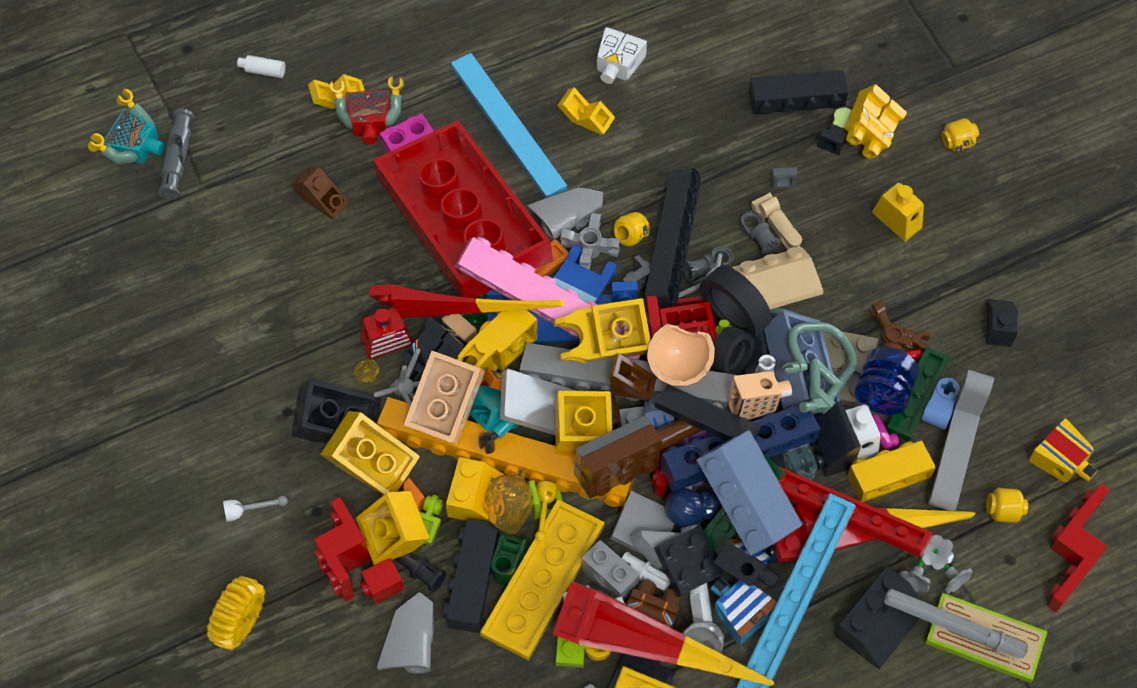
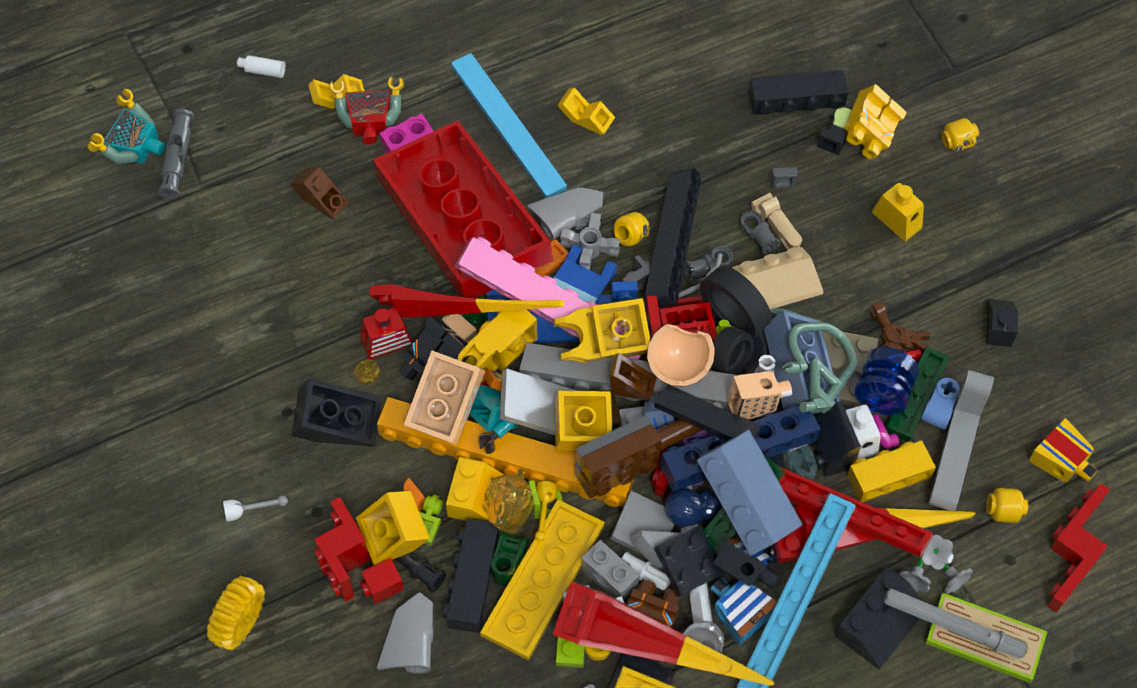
(370, 453): yellow slope -> none
(403, 385): light grey plant -> none
(619, 55): white torso -> none

